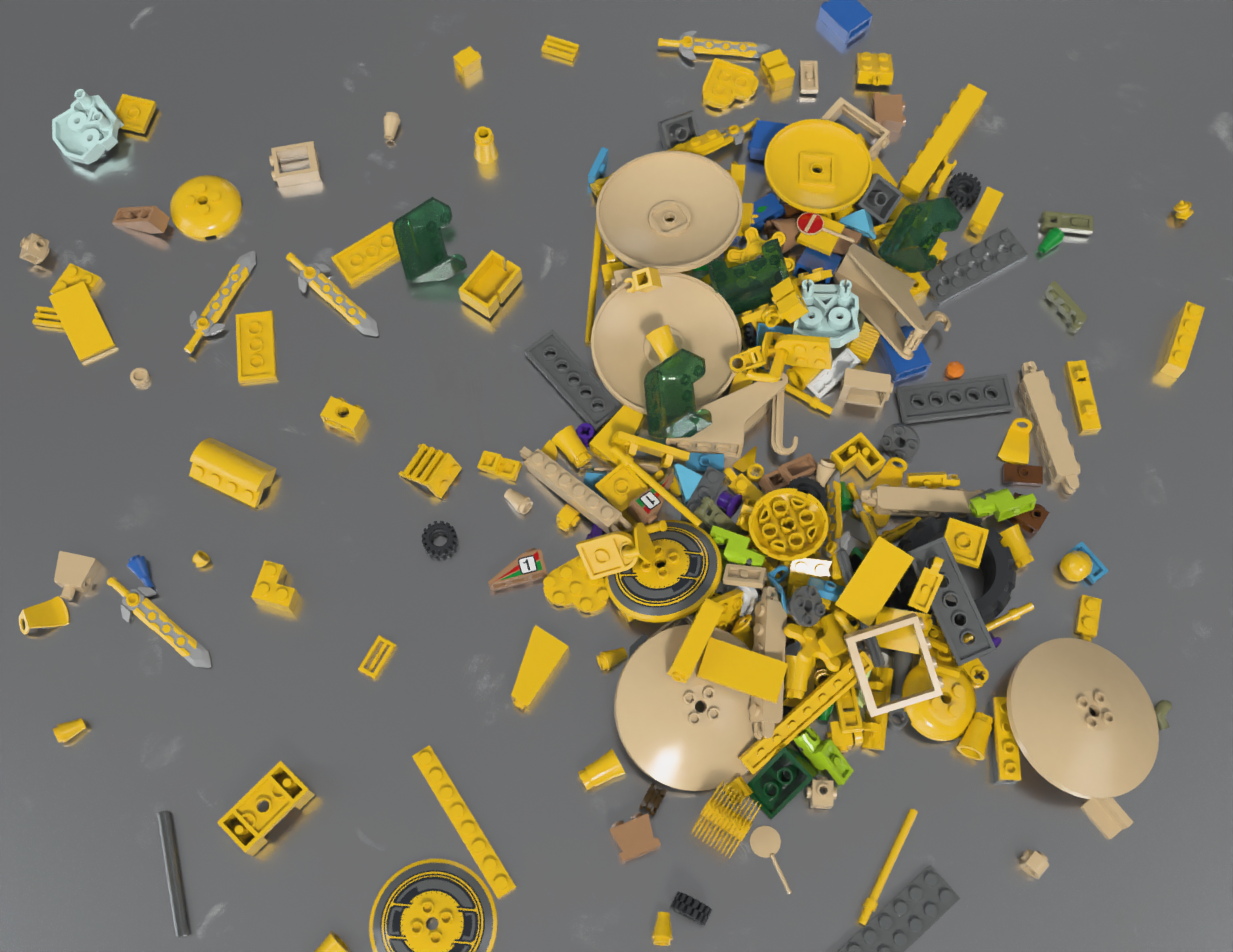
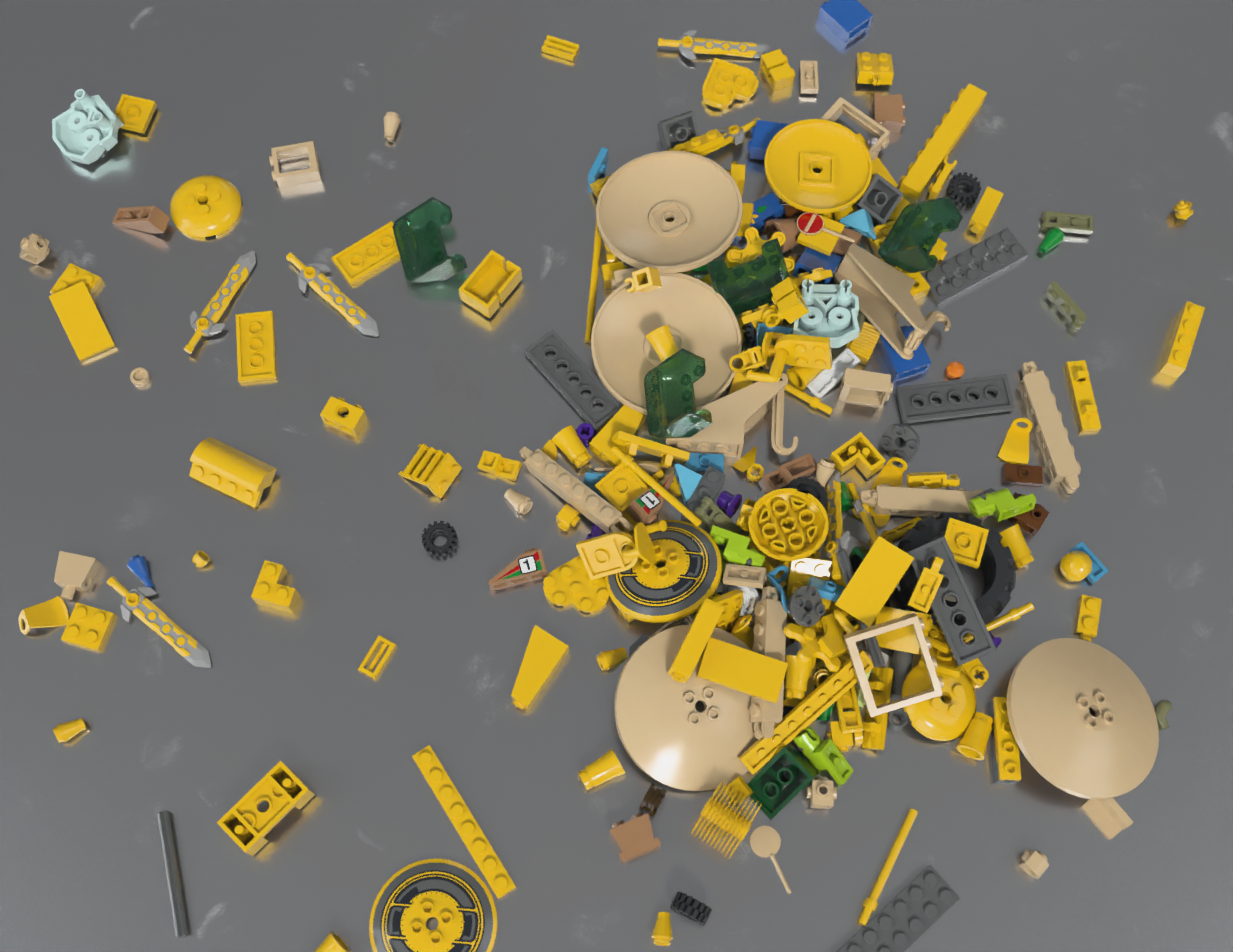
(49, 311): yellow tile -> none
(88, 627): none -> yellow plate
(467, 61): yellow brick -> none
(485, 147): yellow plant -> none
(742, 486): yellow plate -> none

